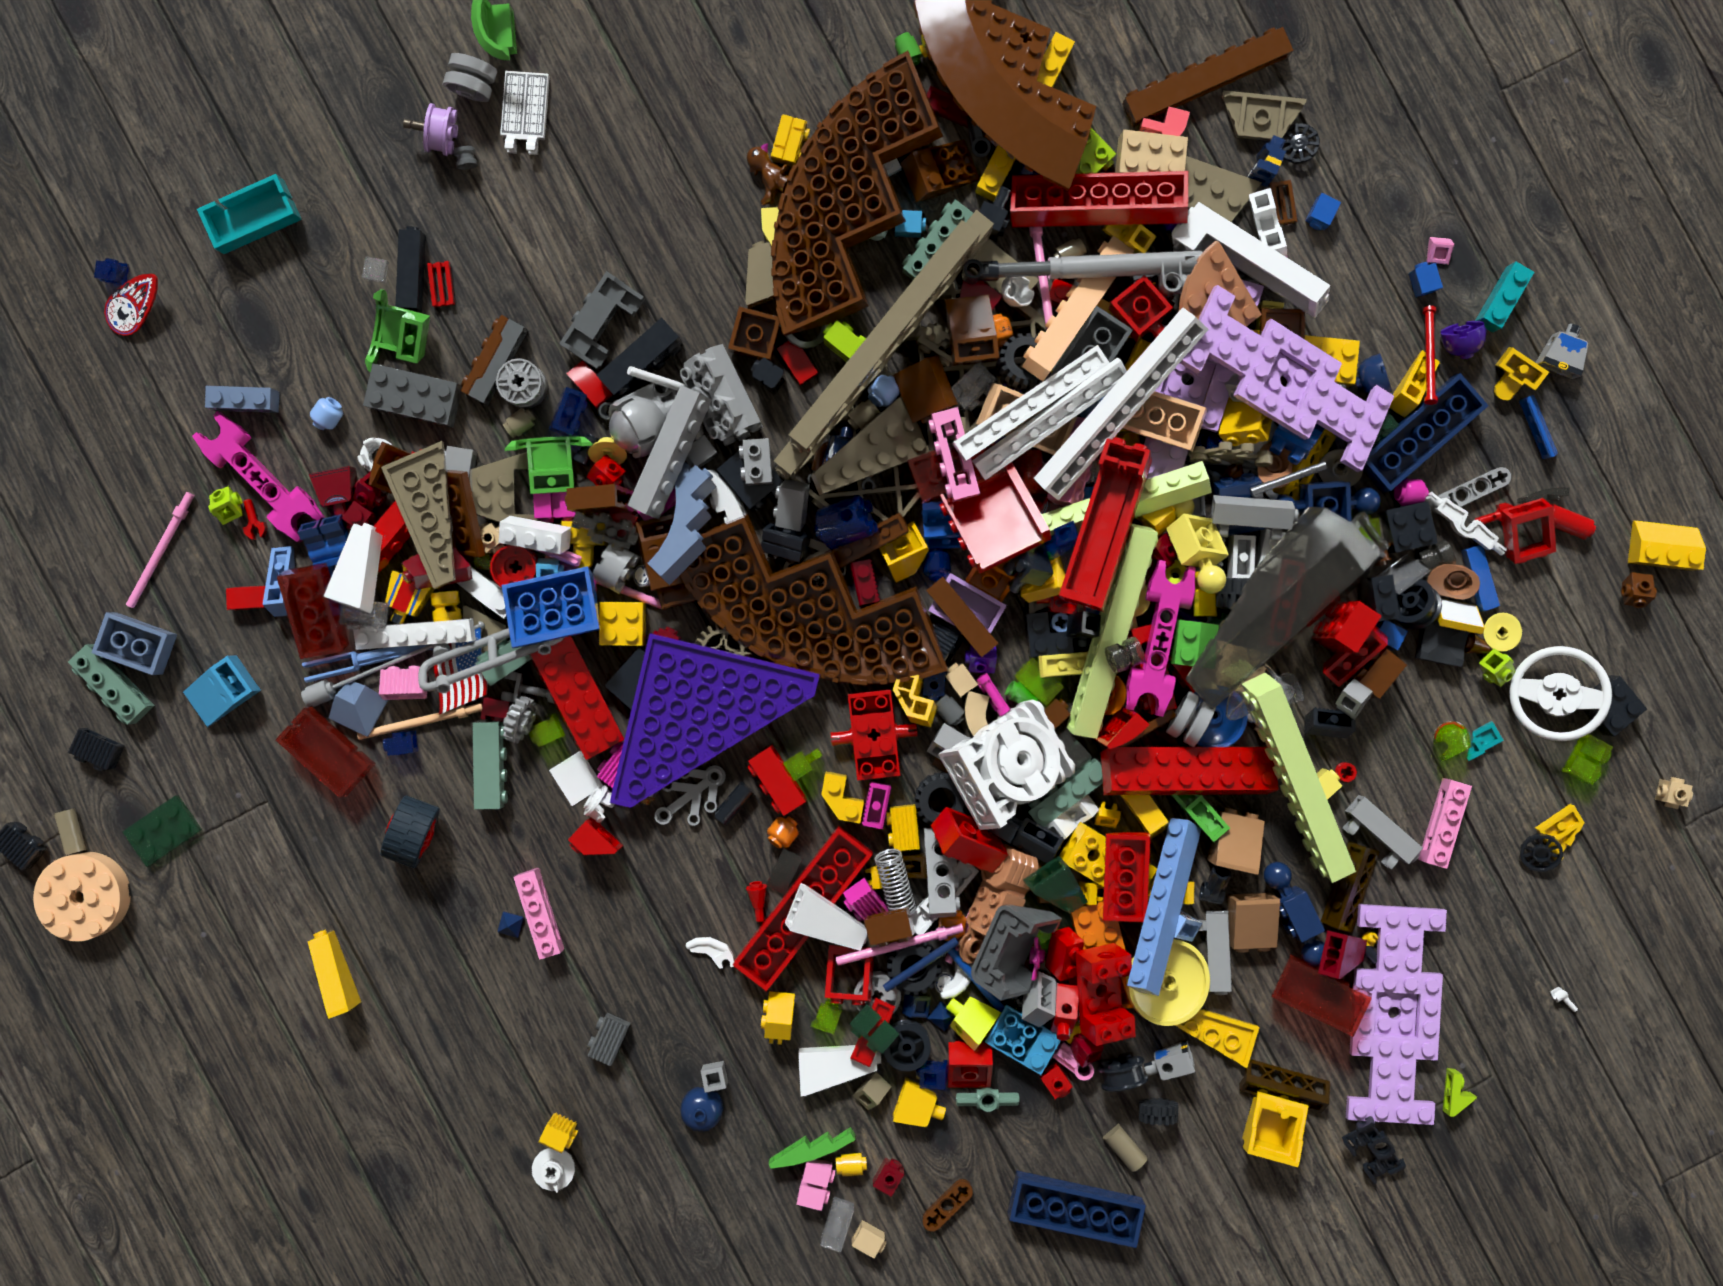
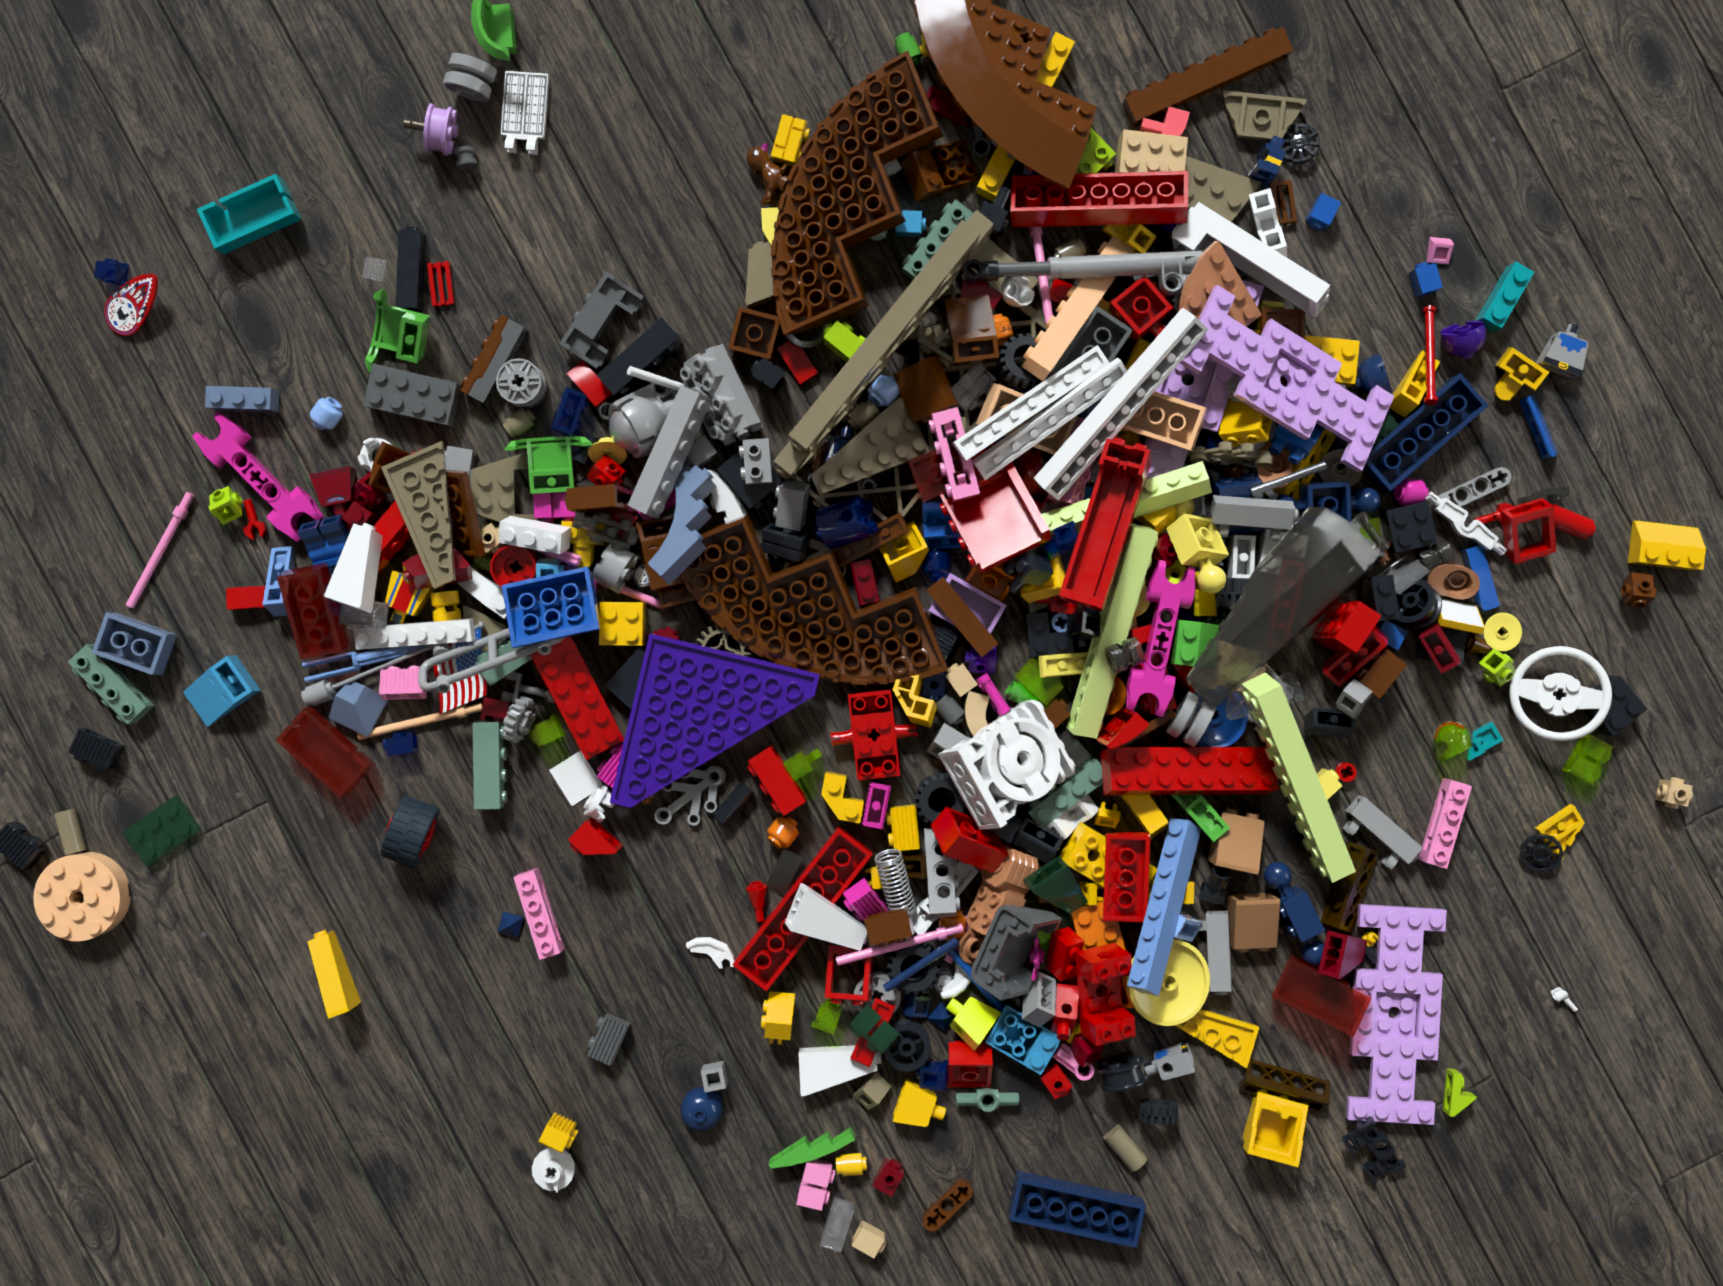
(1439, 648): none -> dark red brick

